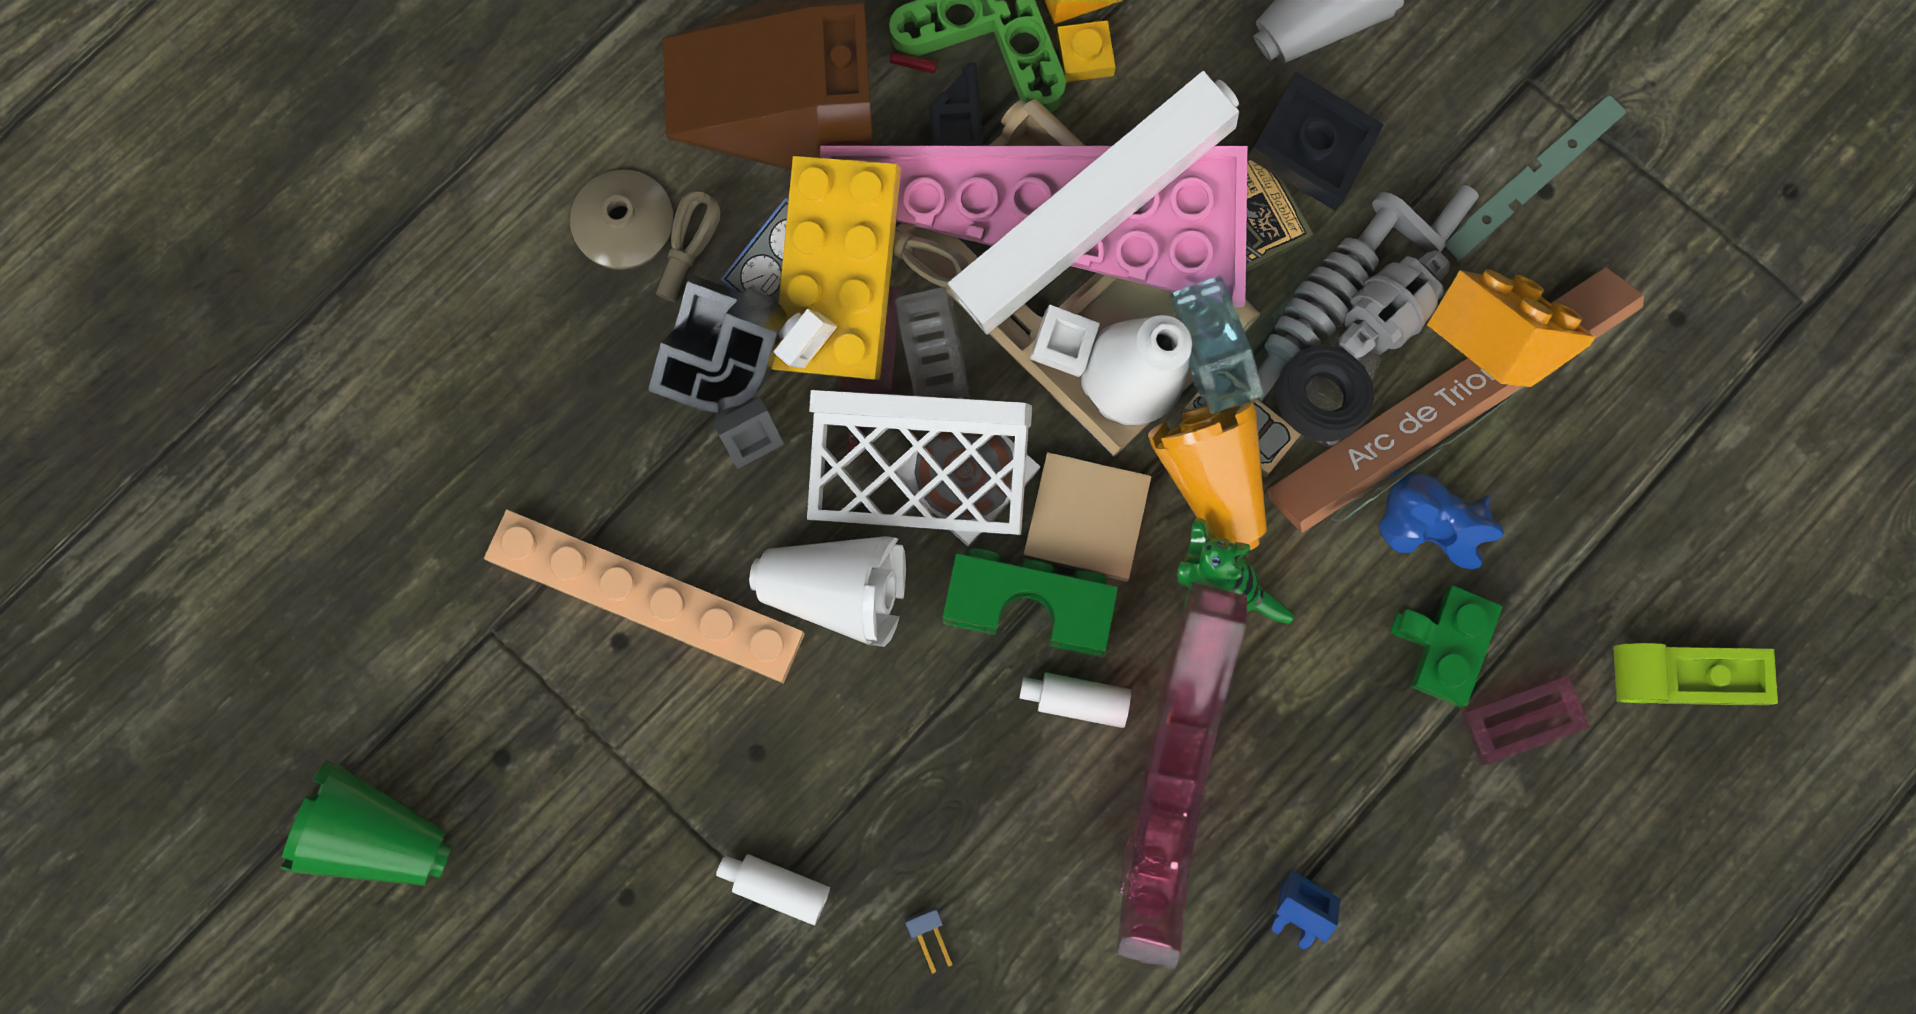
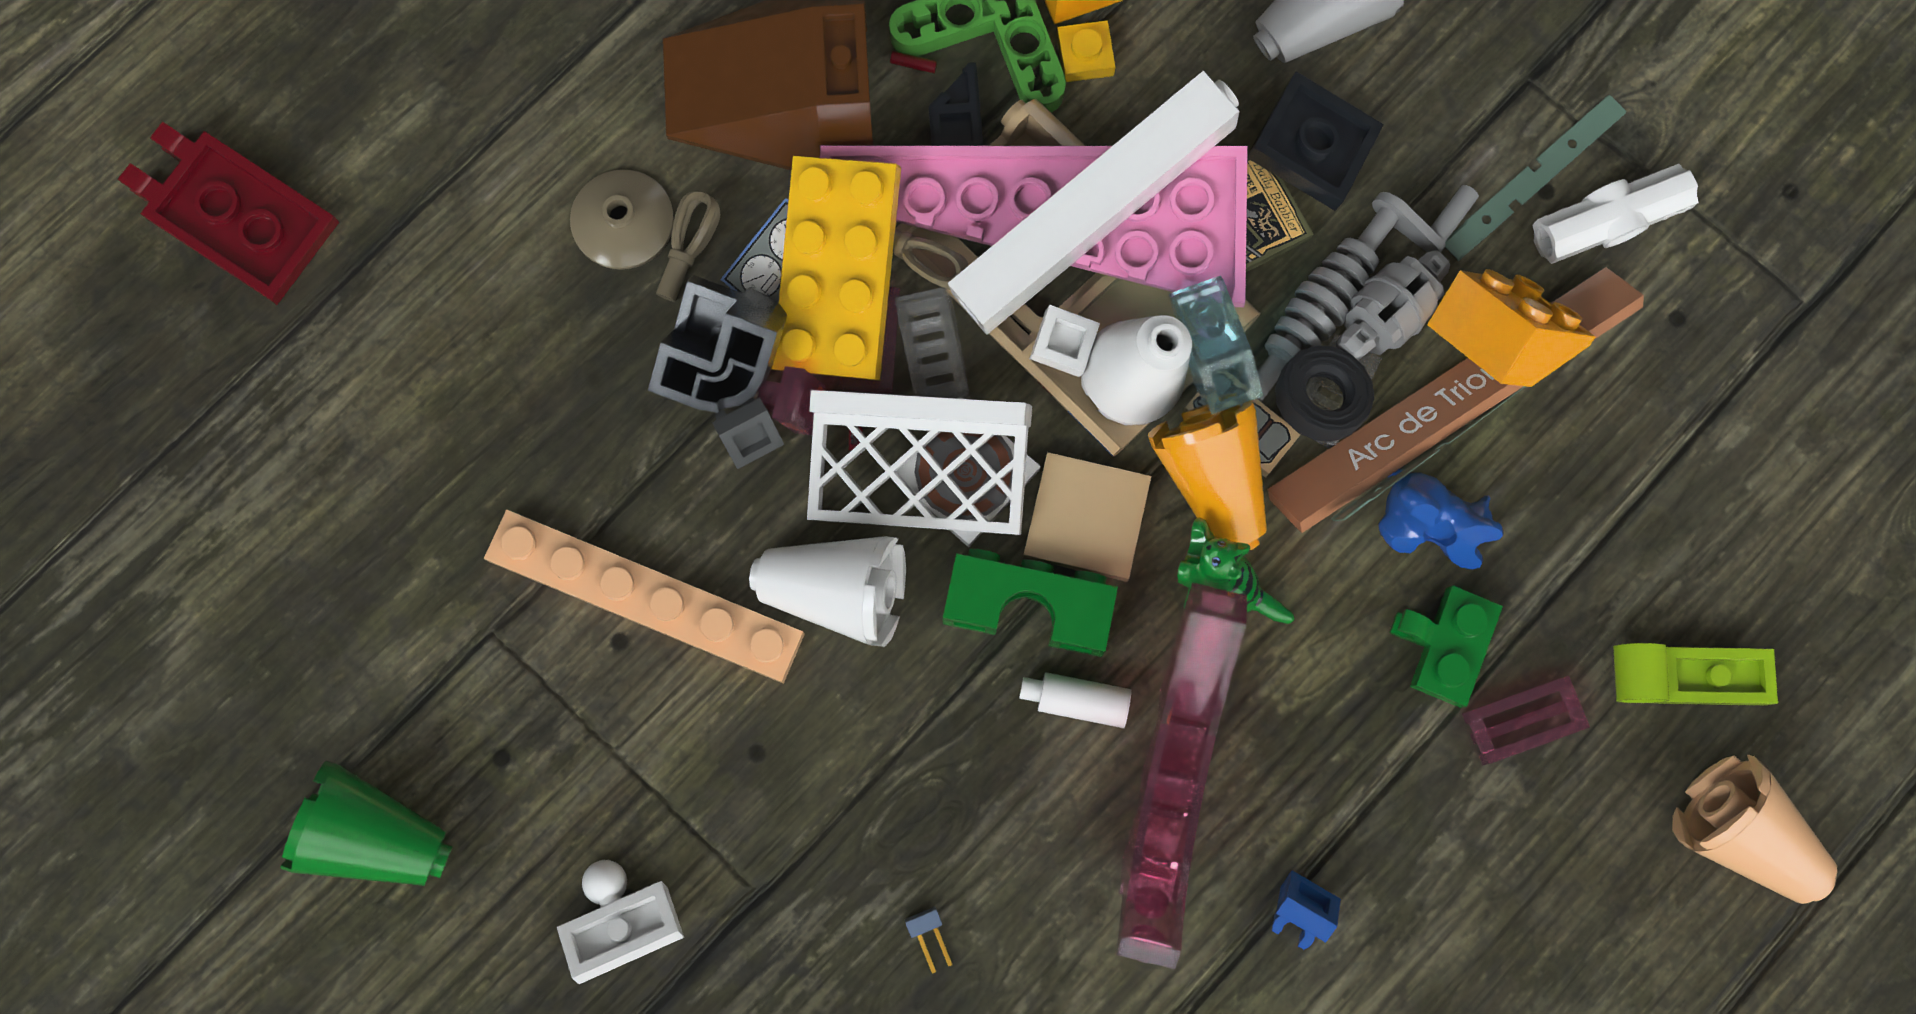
(232, 212): none -> dark red tile
(620, 927): none -> white plate
(775, 887): white cylinder -> none
(791, 399): none -> clear pink tile
(803, 337): white plate -> none
(1615, 213): none -> white piece
(1754, 829): none -> light nougat cone

